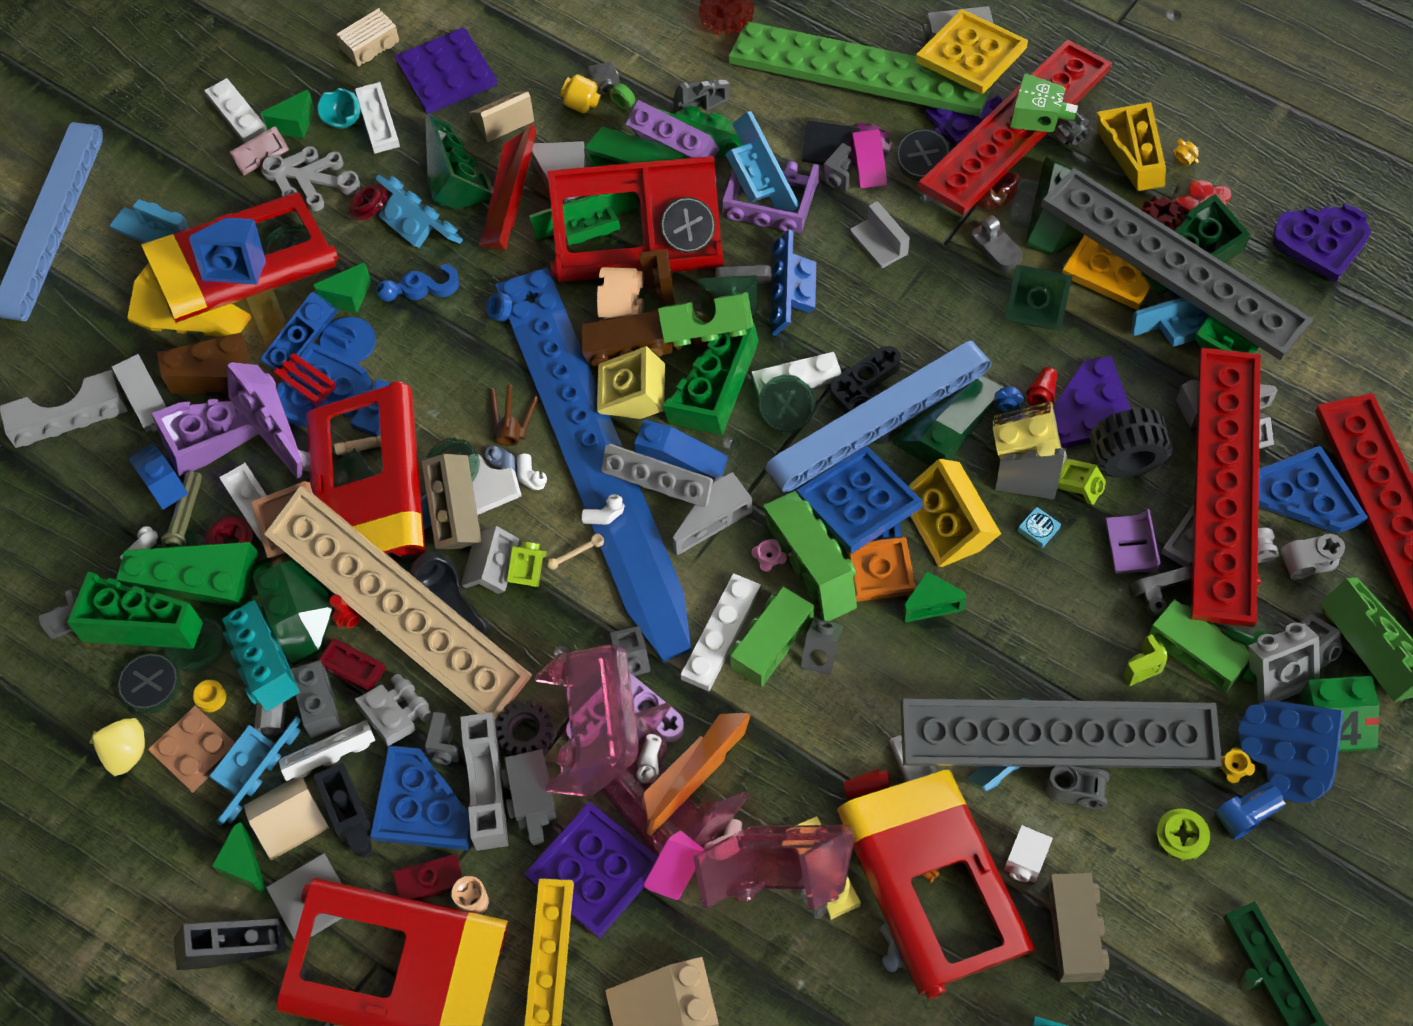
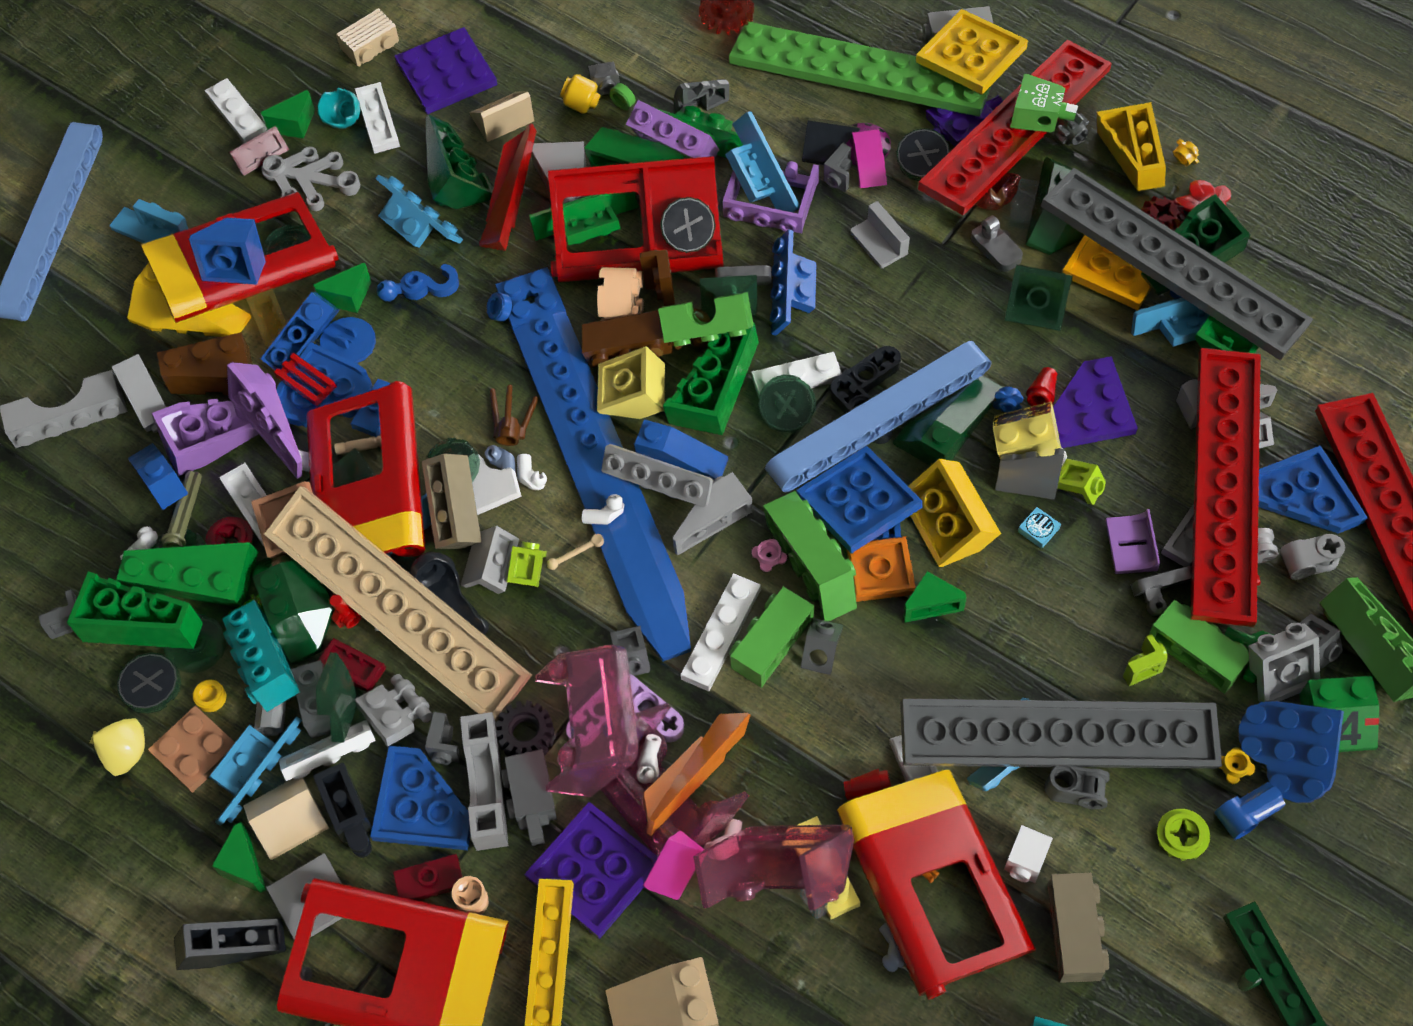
(336, 697): none -> clear green slope
(368, 202): dark red gear -> none
(1130, 442): black tyre -> none
(1323, 239): dark purple plate -> none

